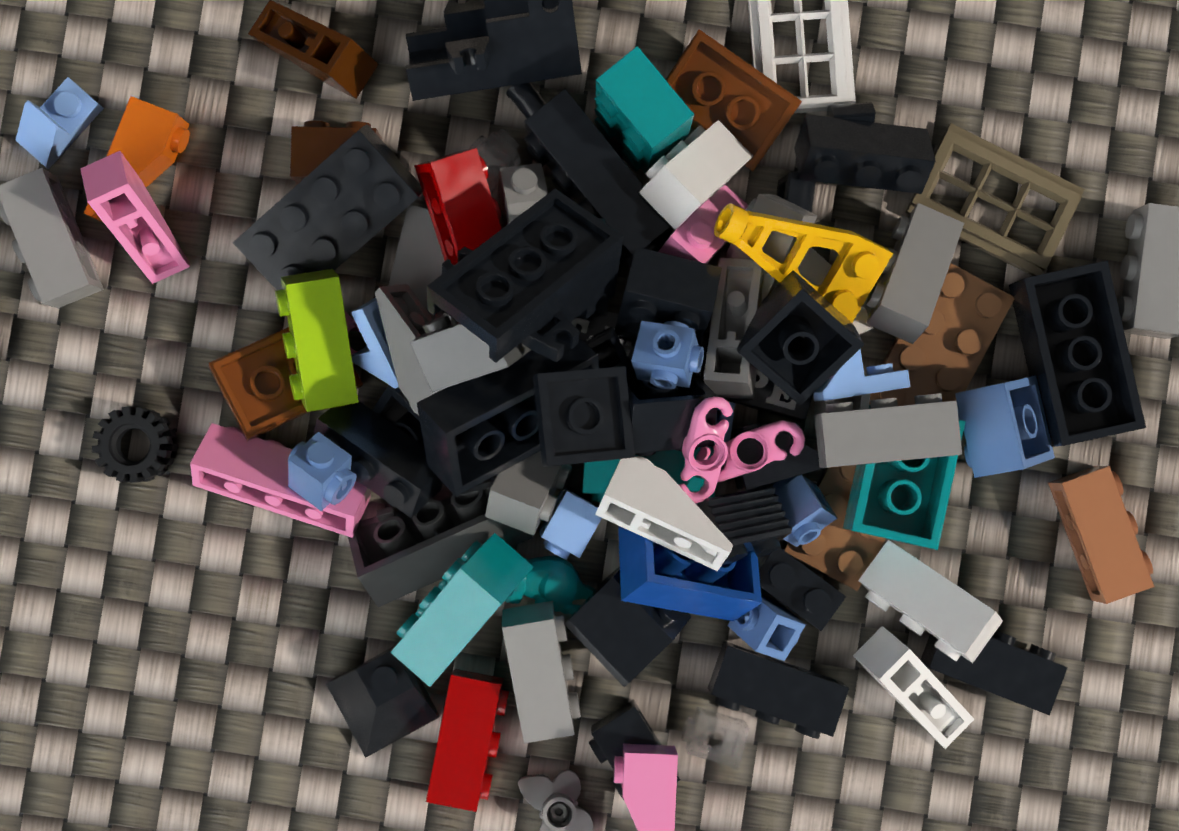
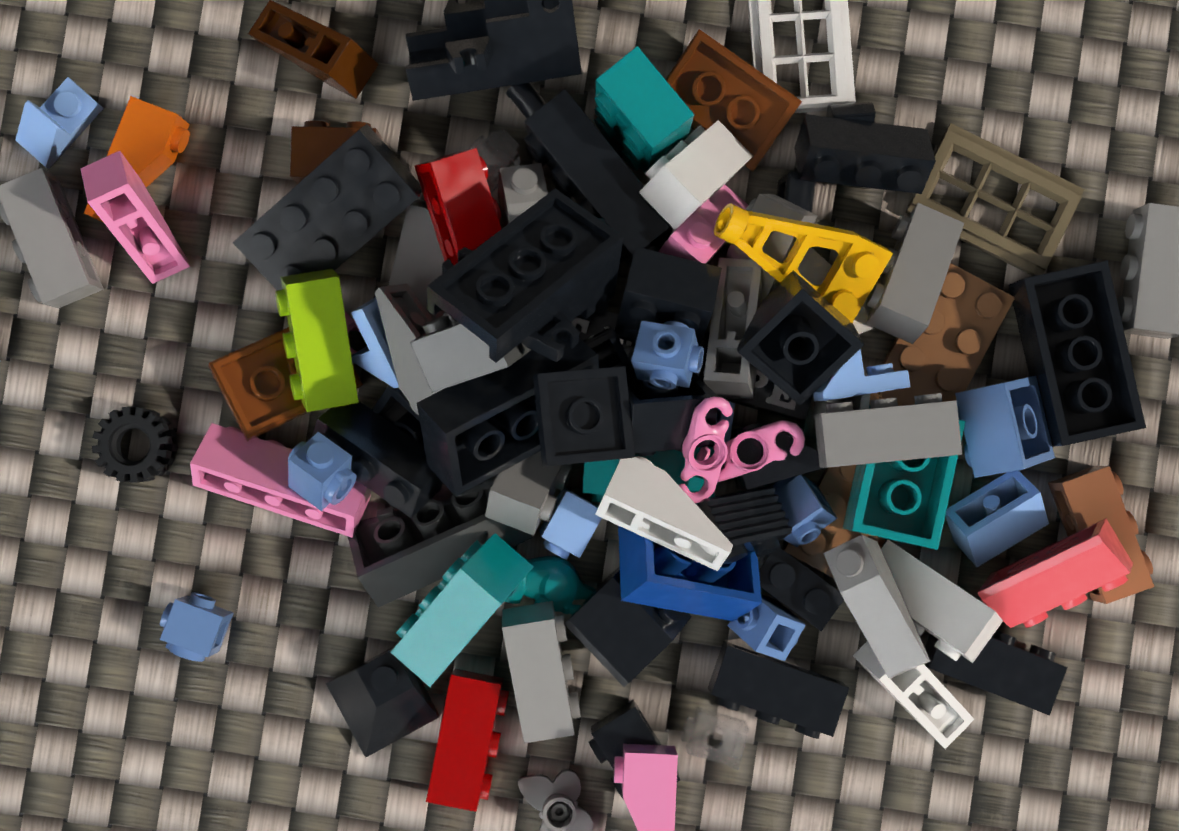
(194, 626): none -> medium blue brick
(877, 604): none -> light grey slope
(996, 517): none -> light blue brick
(1057, 576): none -> coral slope

